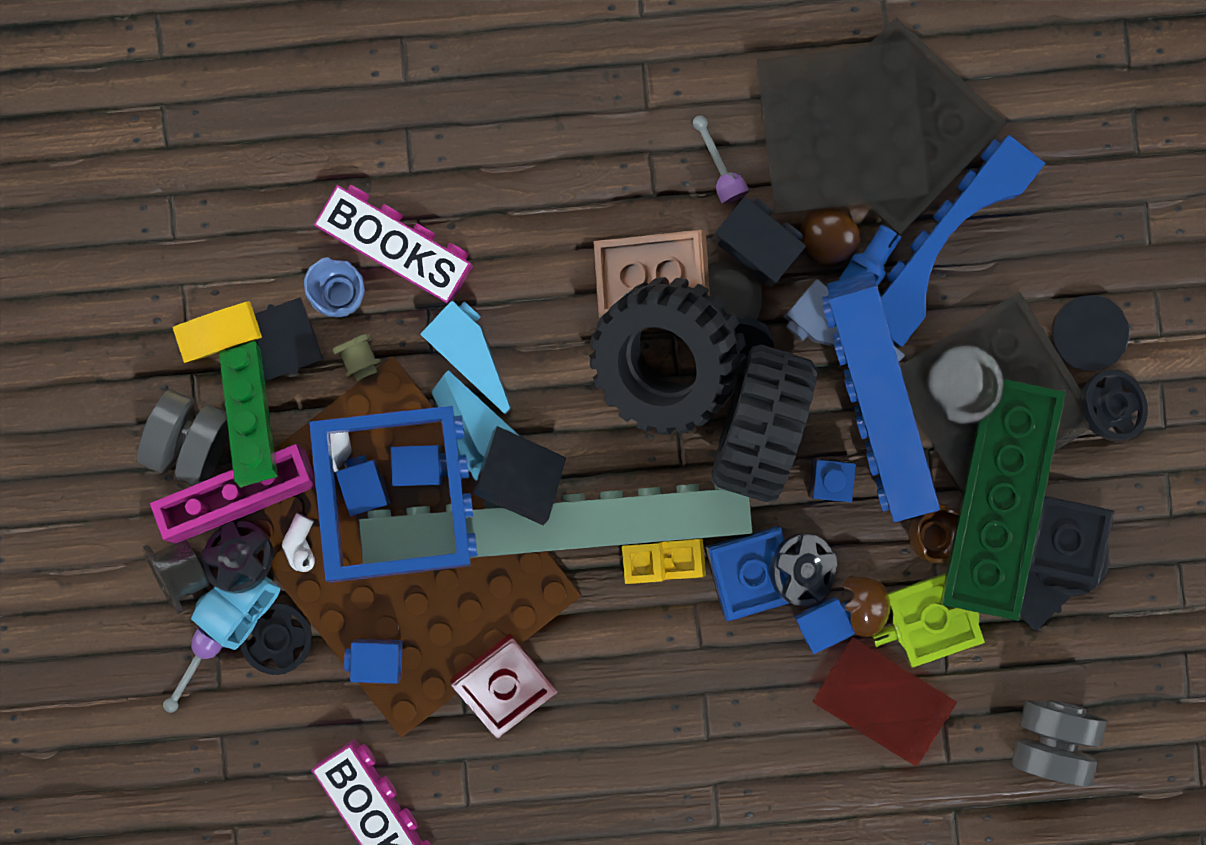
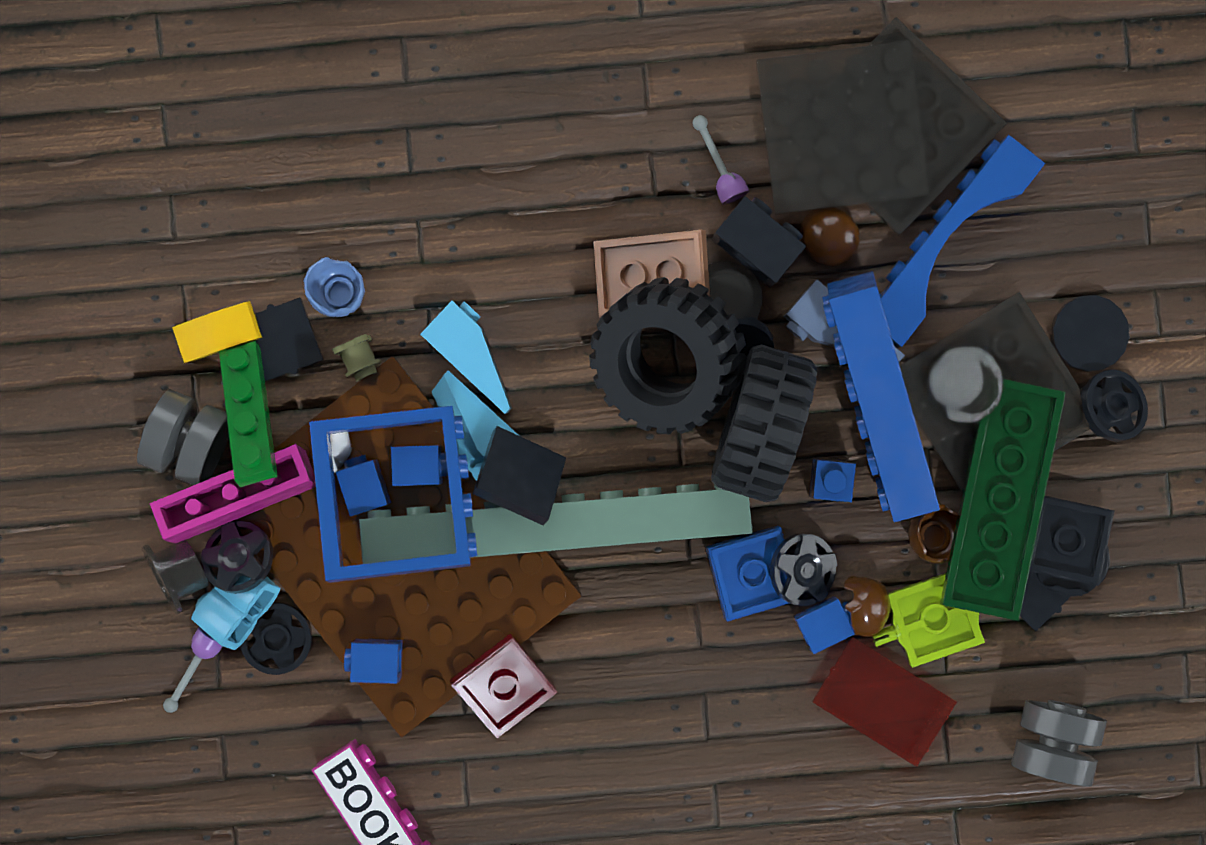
(296, 546): white arm -> none
(393, 244): brick -> none
(663, 561): yellow slope -> none
(874, 255): blue arm -> none

